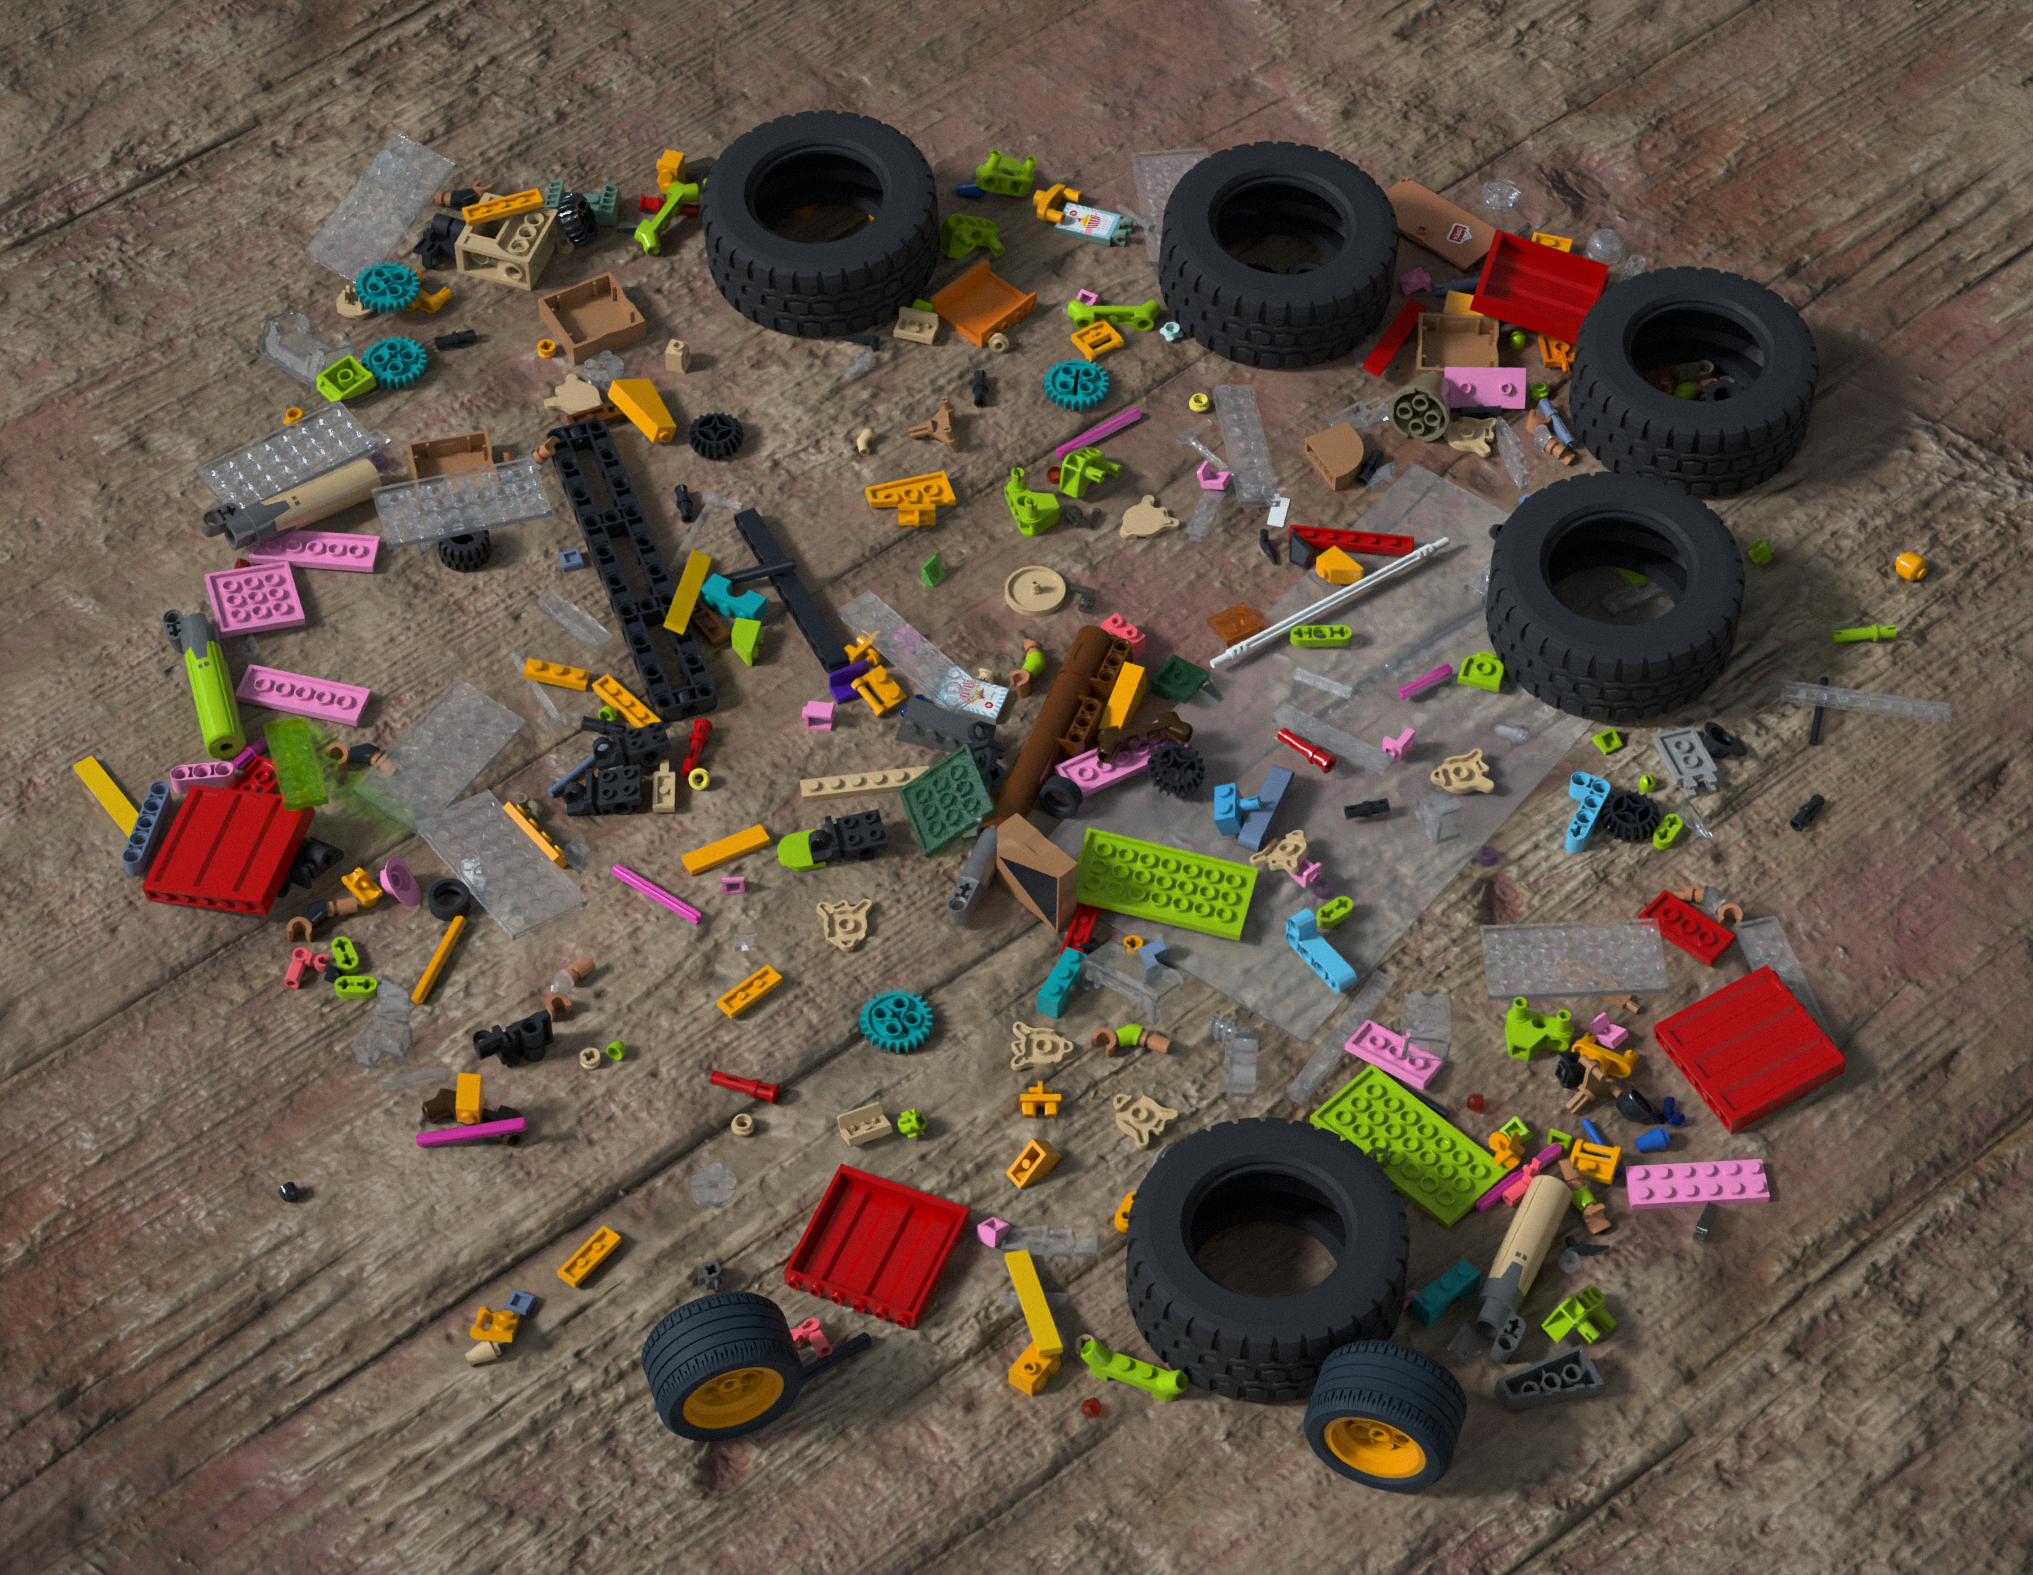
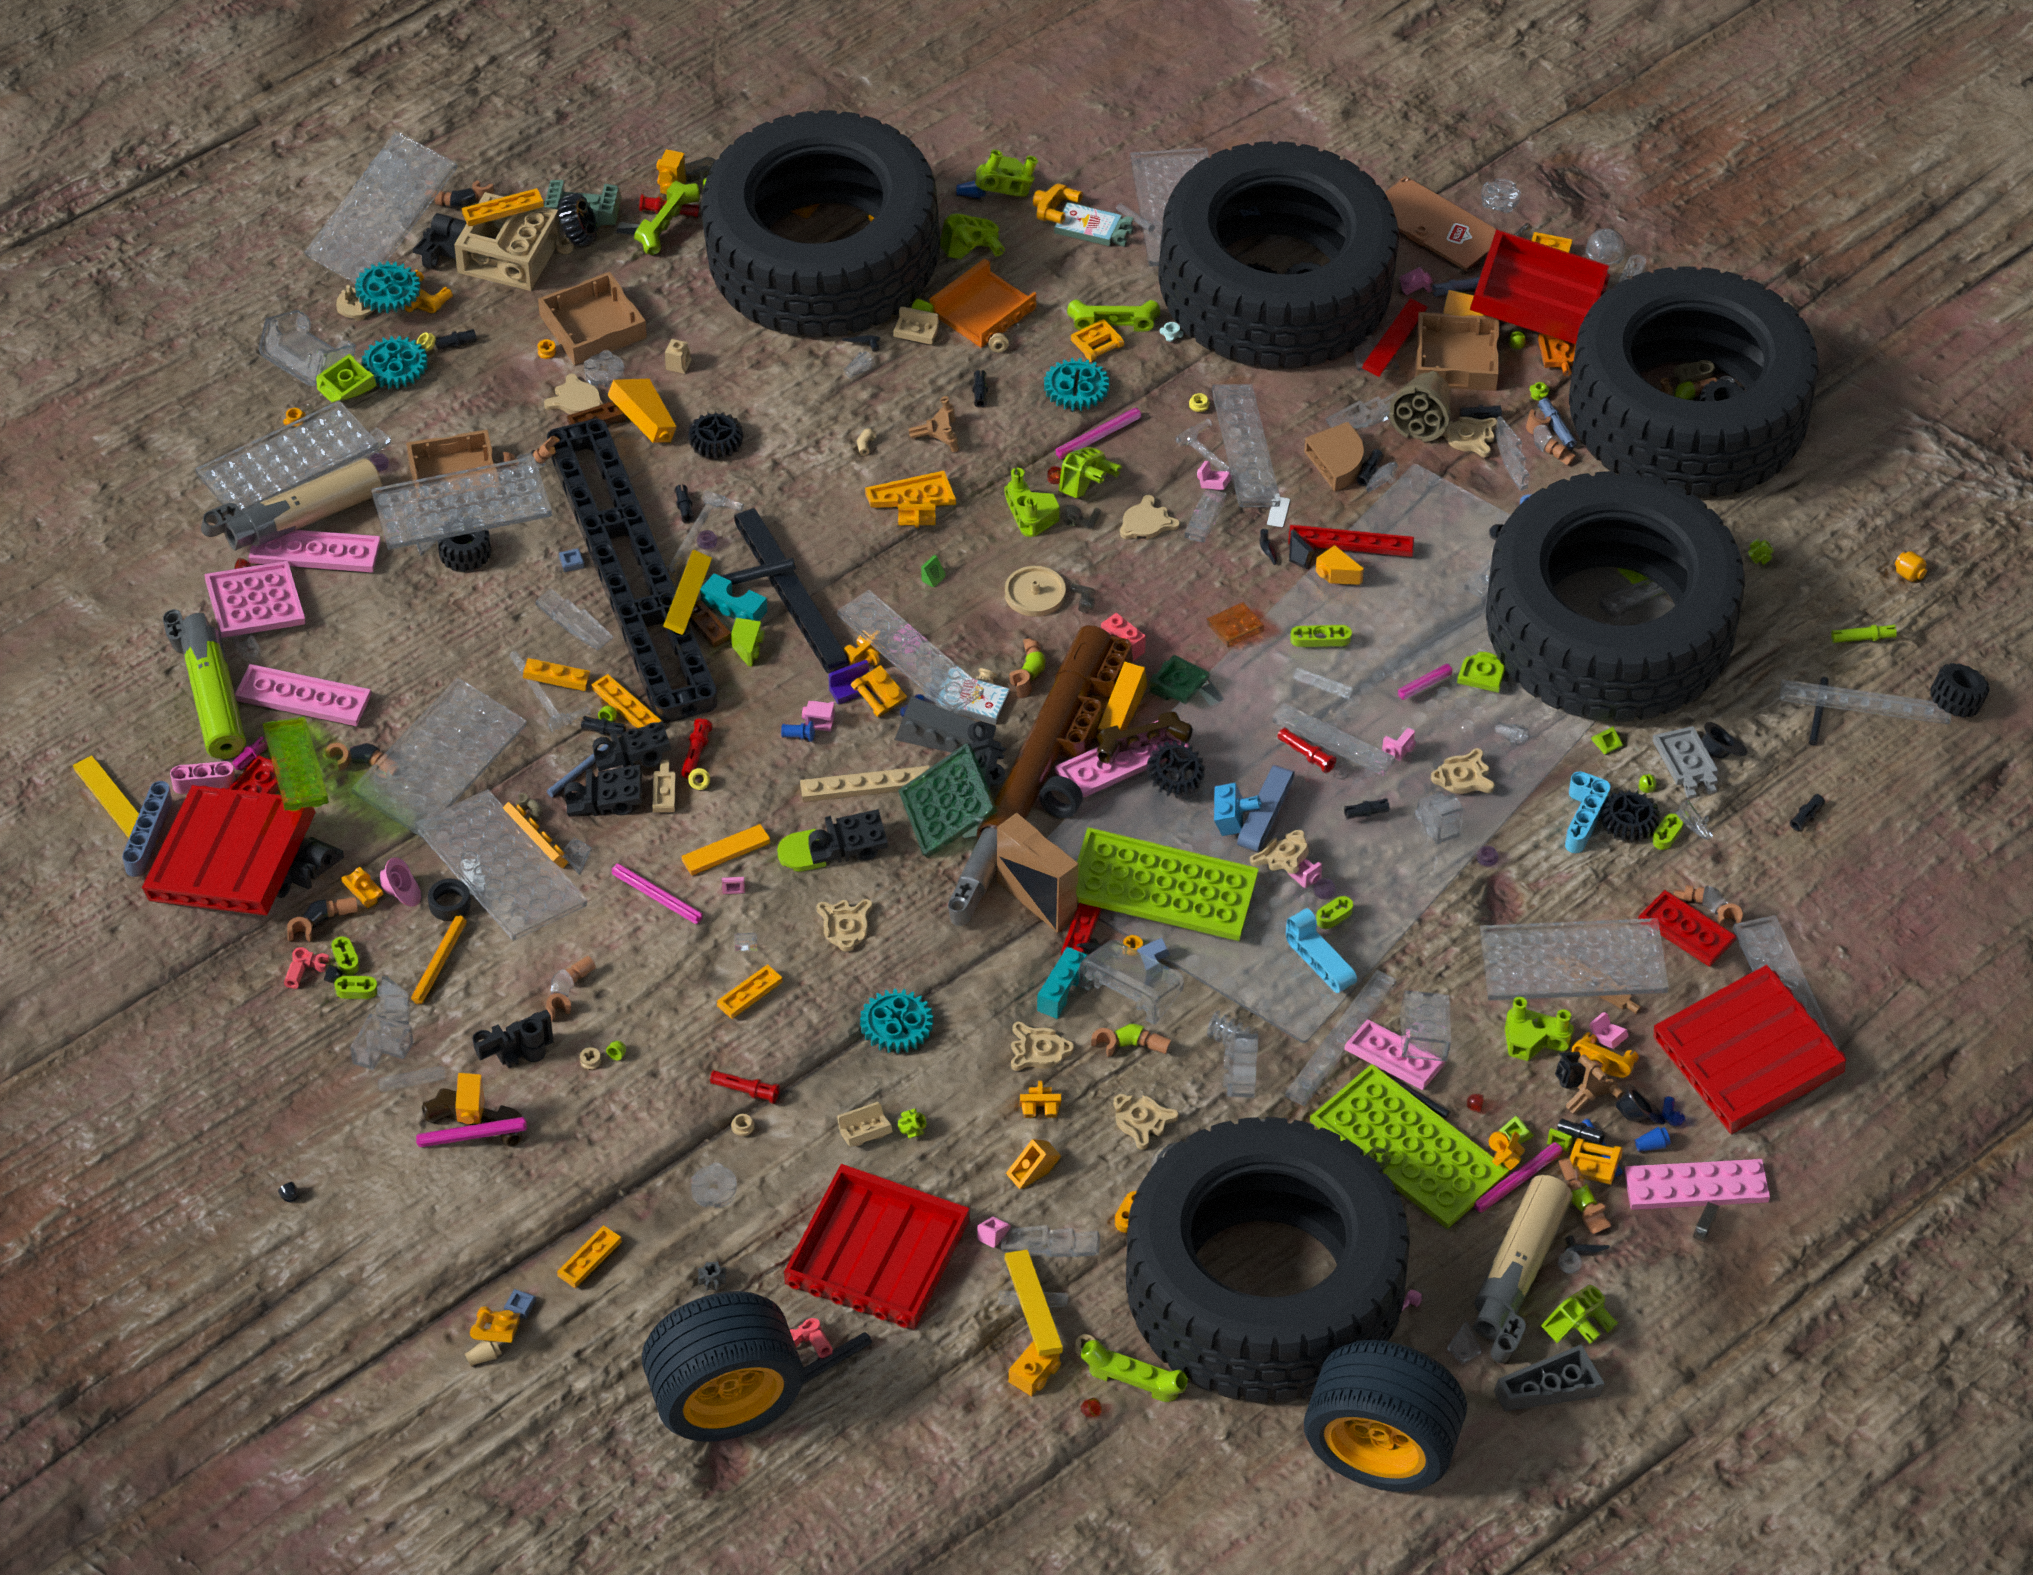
(427, 341): none -> light yellow plate
(706, 540): none -> clear purple plate
(799, 731): none -> blue pin
(1088, 298): bright pink slope -> none
(1329, 602): white axle -> none
(1457, 1282): teal arch -> none
(1486, 386): bright pink plate -> none
(1517, 1191): coral bar -> none
(1581, 1131): none -> black pin
(1959, 690): none -> black tyre

